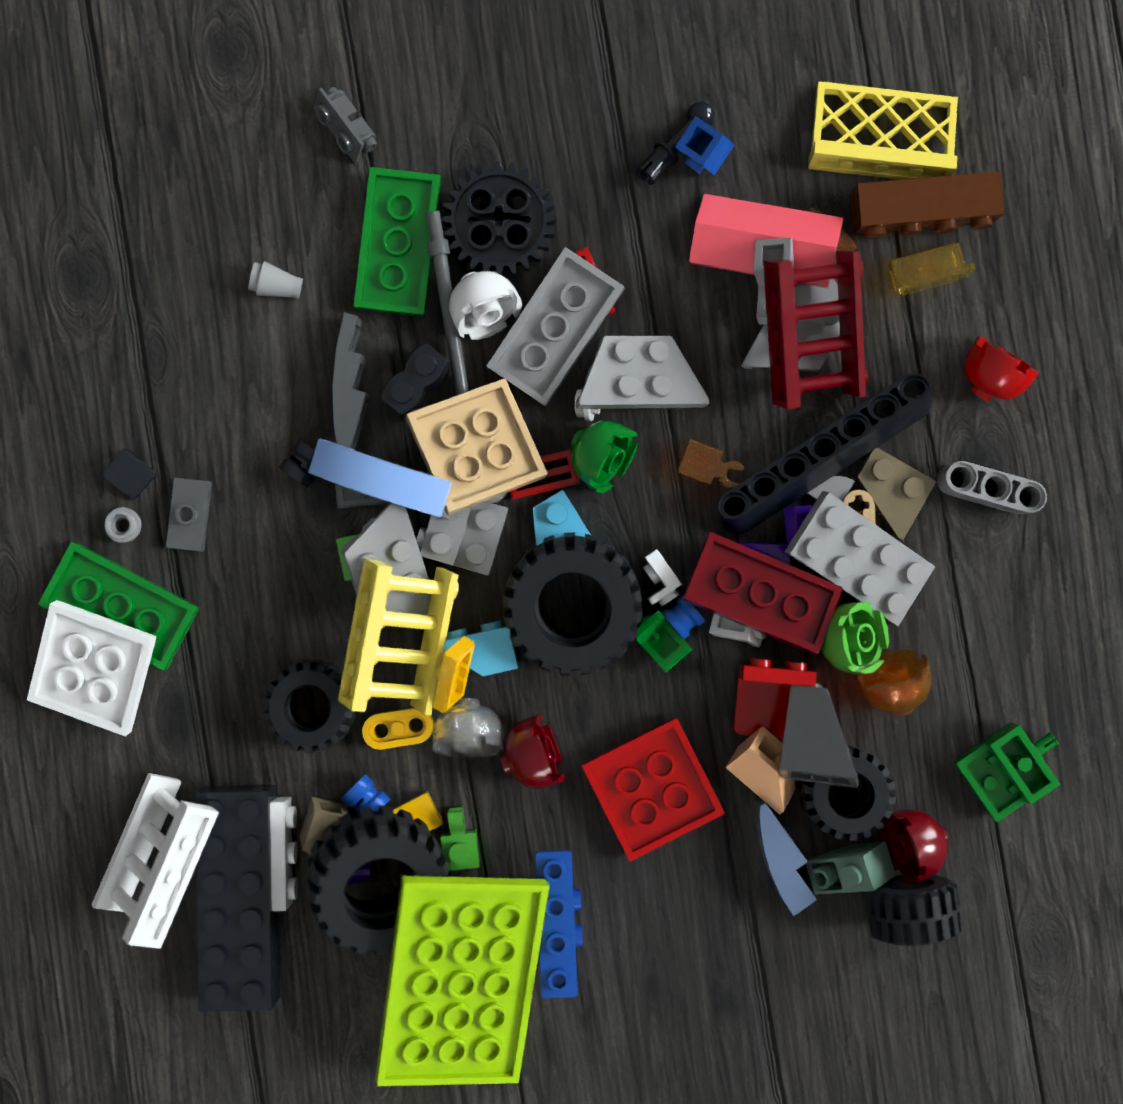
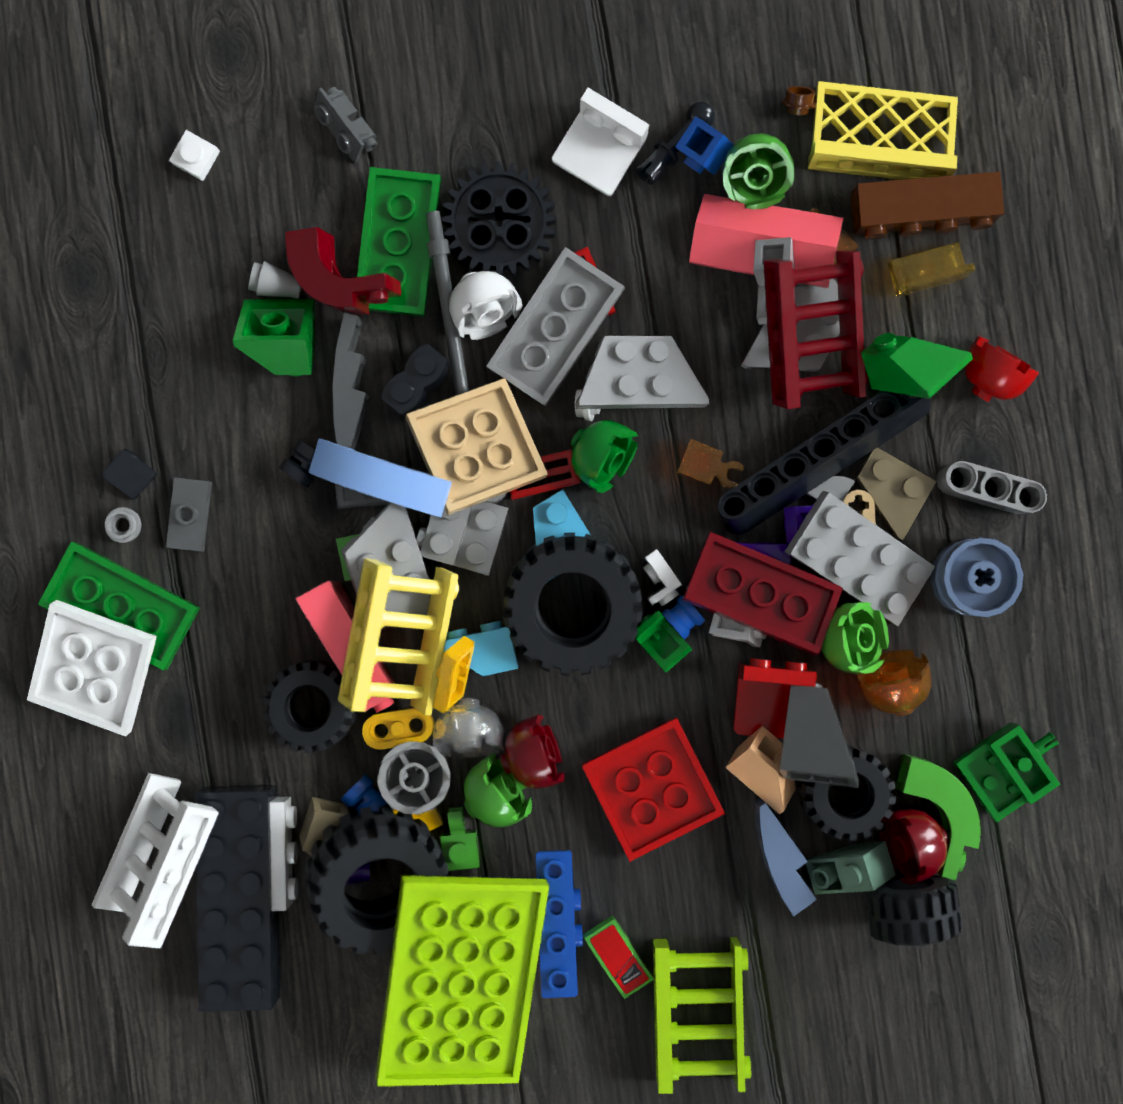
(194, 155): none -> white plate
(278, 334): none -> green slope
(314, 268): none -> dark red arch
(332, 617): none -> coral slope
(414, 778): none -> light grey cylinder
(494, 795): none -> bright green cylinder
(601, 143): none -> white bracket
(618, 957): none -> slope
(670, 1032): none -> lime fence
(758, 171): none -> bright green cylinder
(799, 100): none -> reddish brown plate
(911, 365): none -> green slope
(953, 803): none -> bright green arch
(997, 572): none -> sand blue wheel

